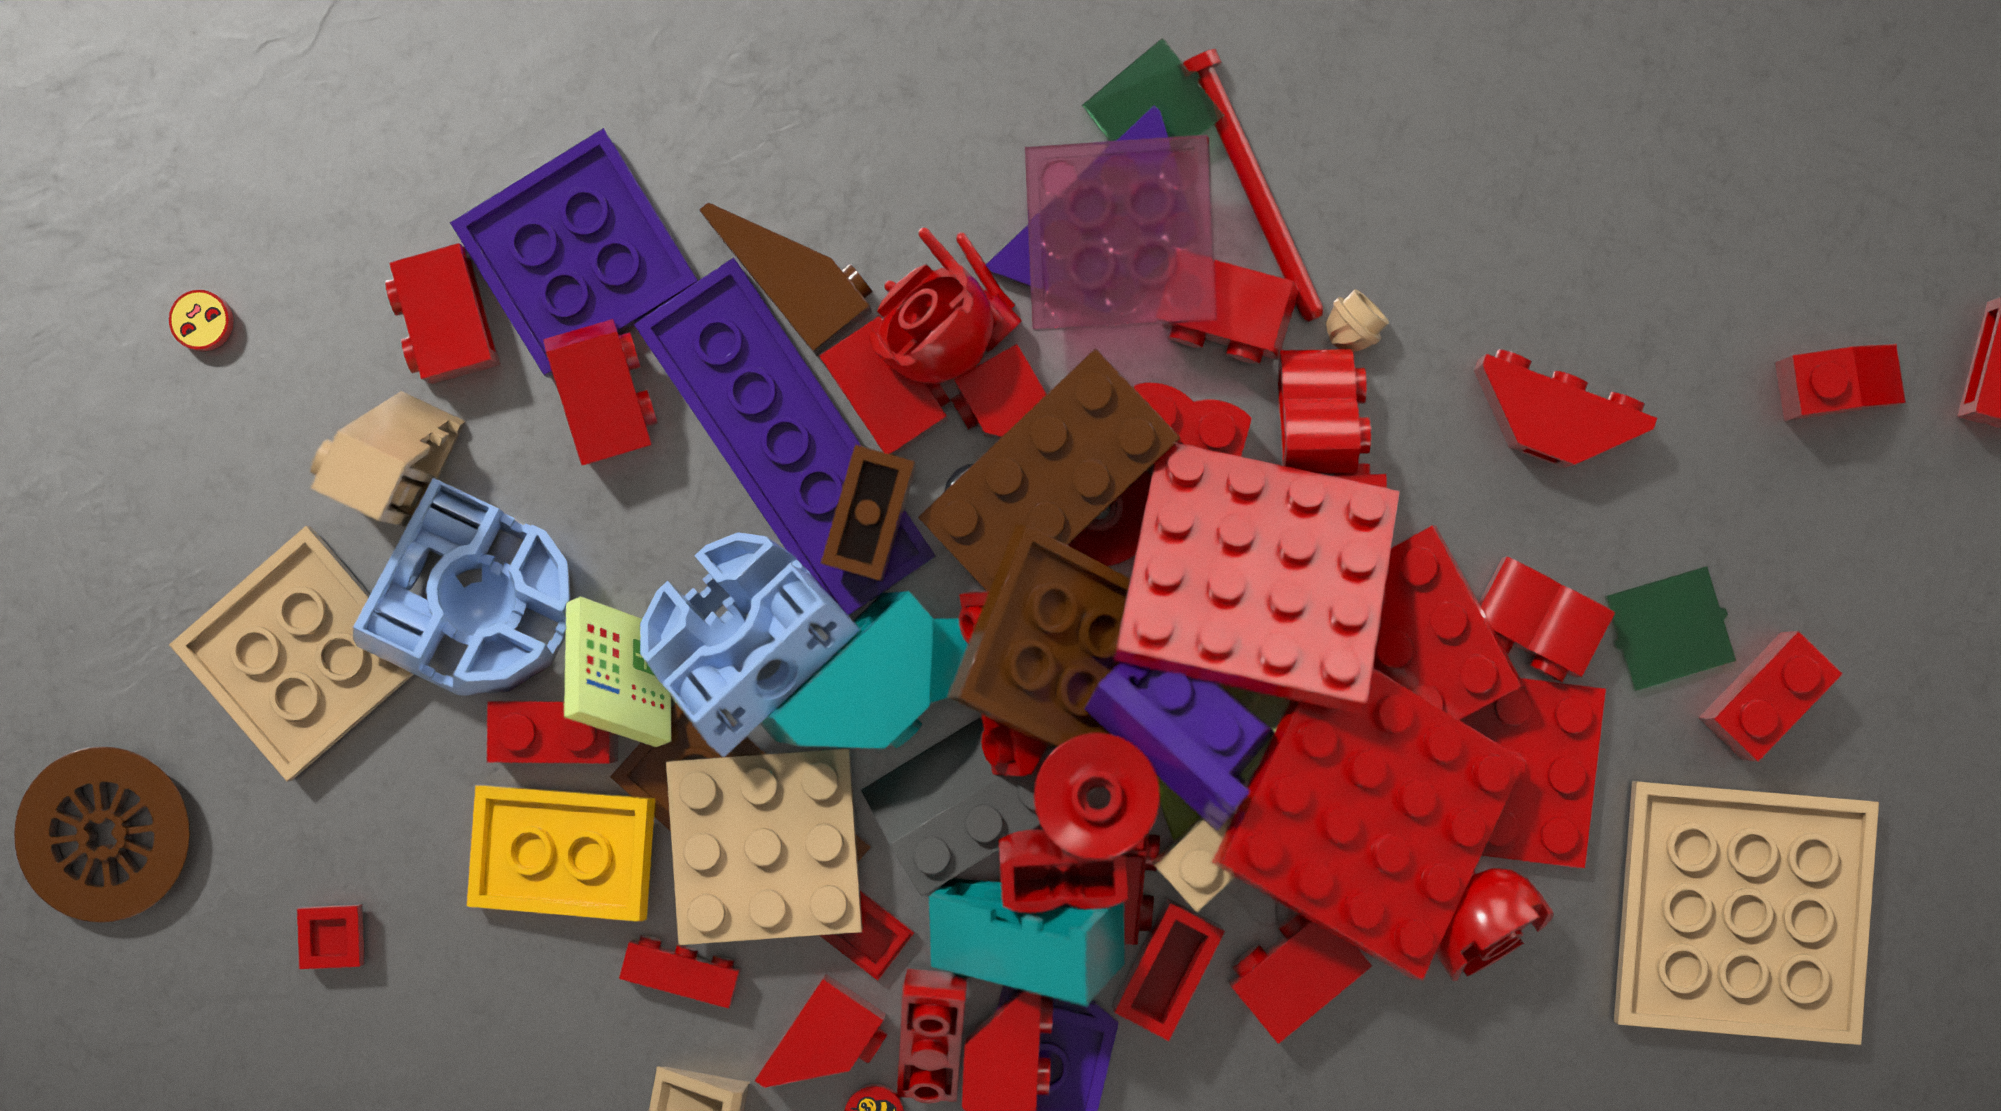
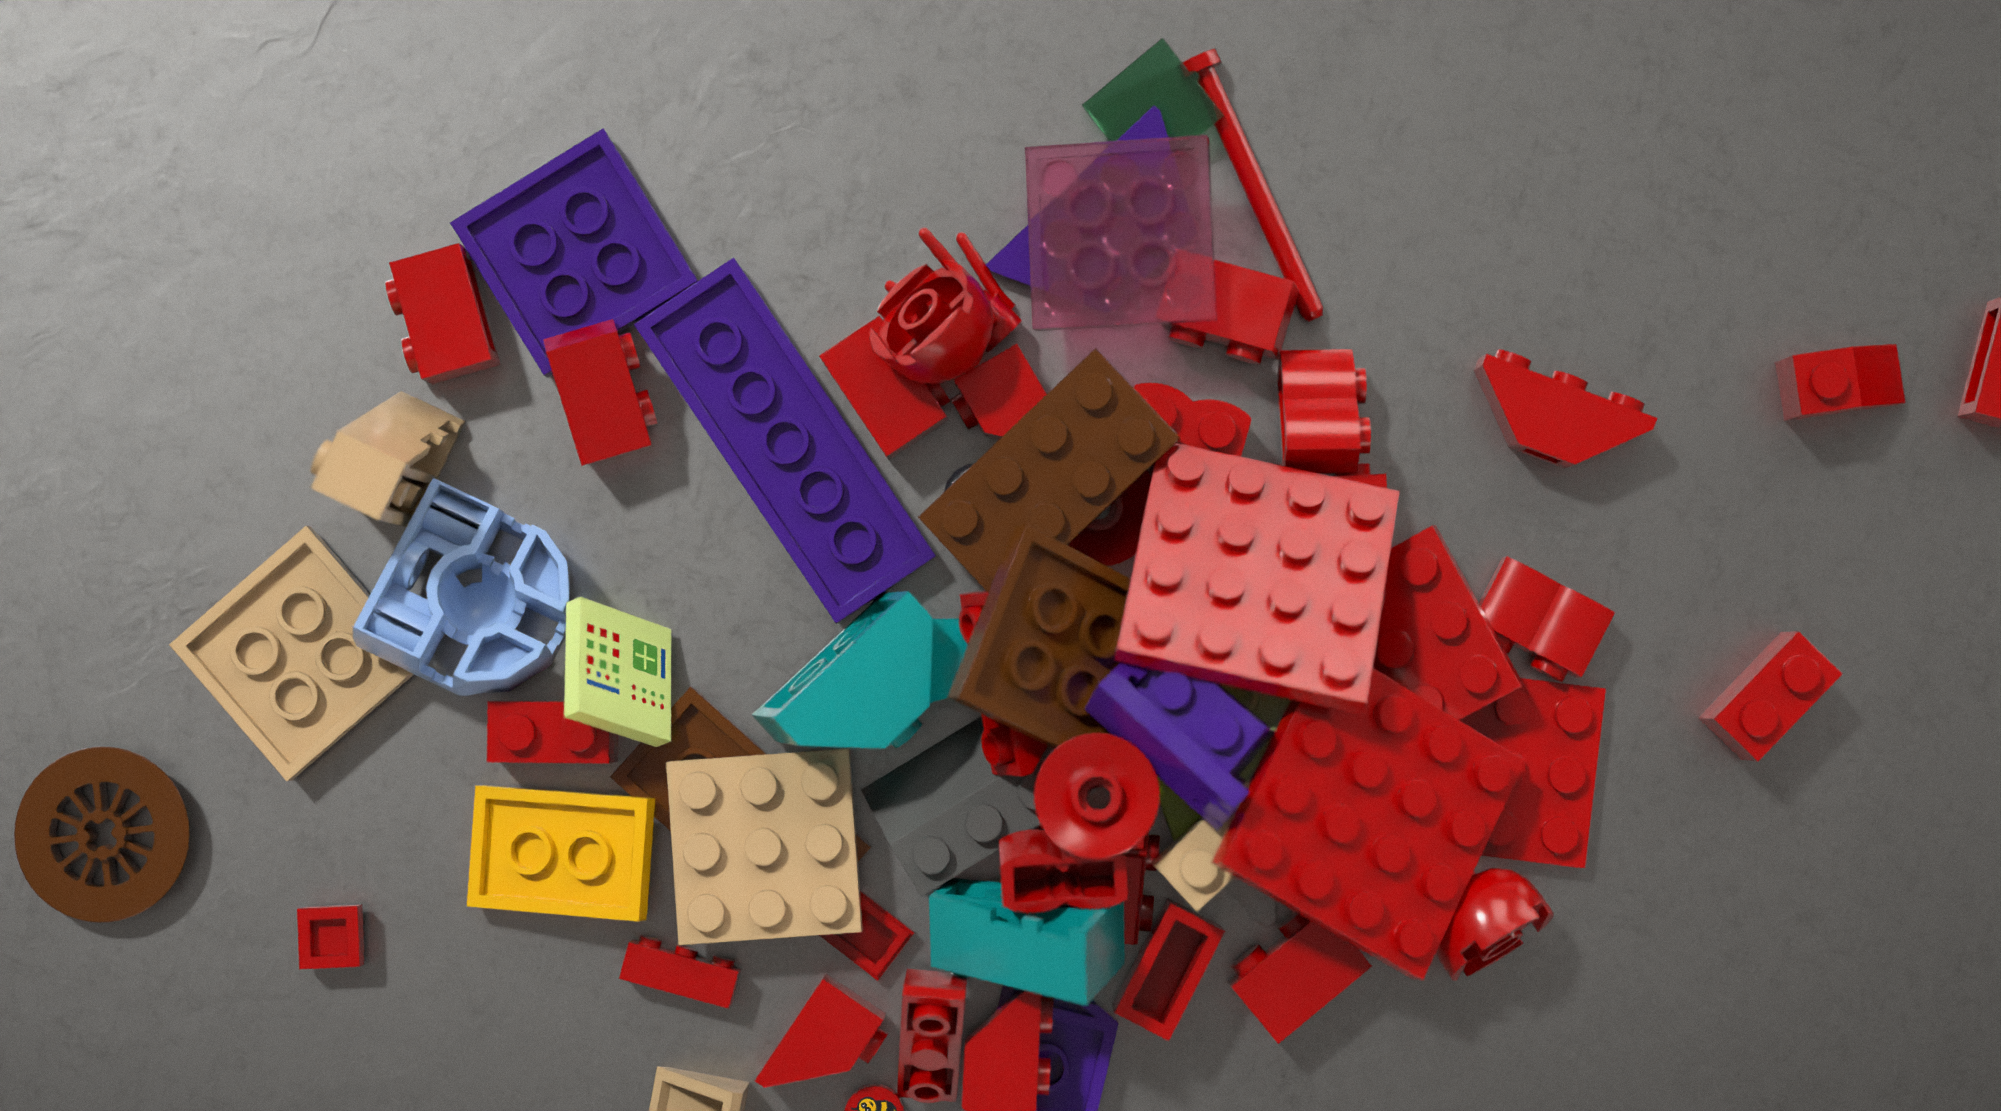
(201, 320): tile -> none
(716, 660): light blue connector -> none
(800, 282): reddish brown slope -> none
(868, 513): reddish brown brick -> none
(1355, 322): tan plate -> none
(1670, 628): clear green piece -> none
(1746, 912): tan plate -> none

